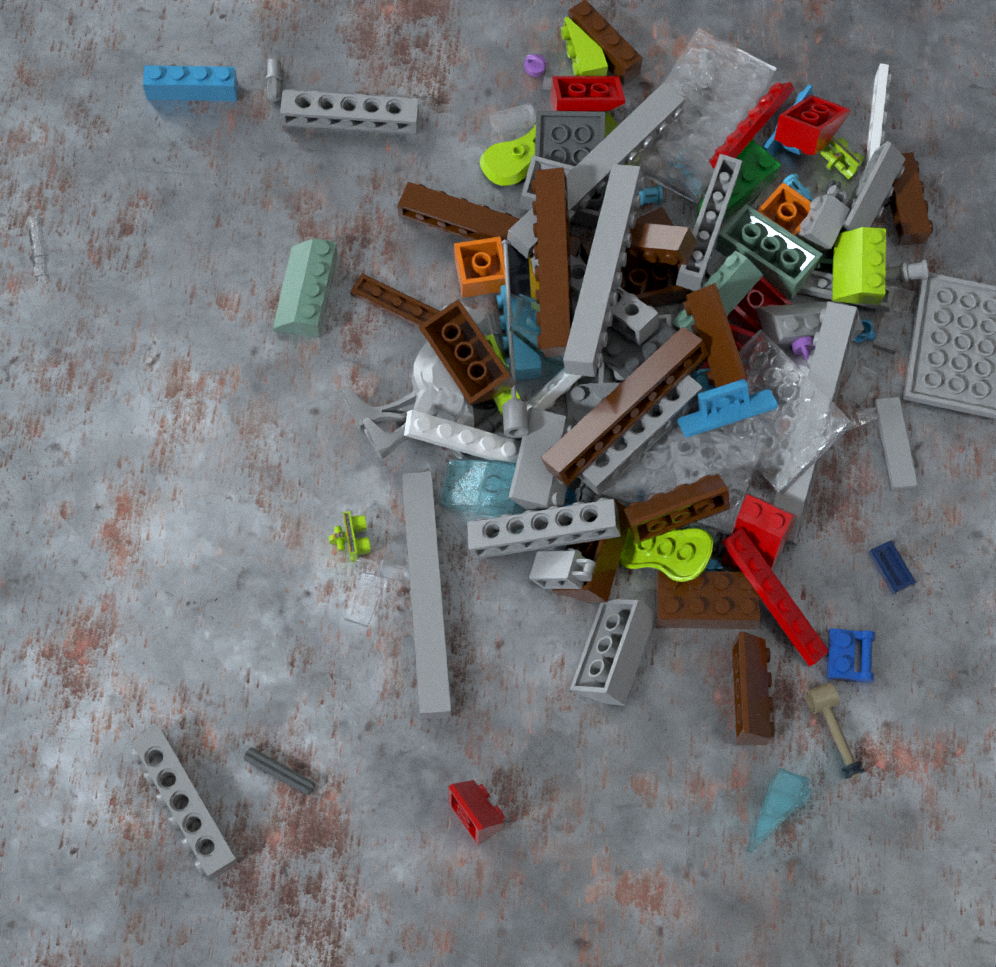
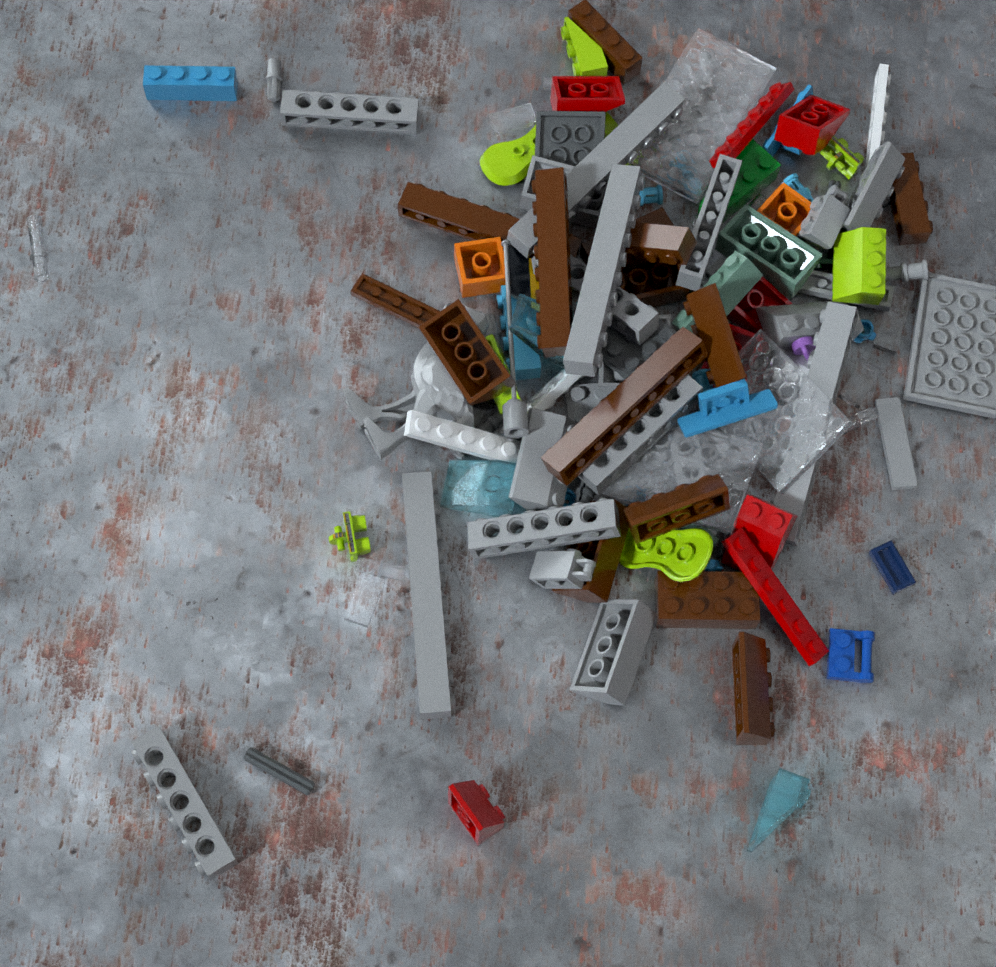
(306, 288): sand green slope -> none
(535, 65): medium lavender tile -> none
(823, 700): dark tan piece -> none

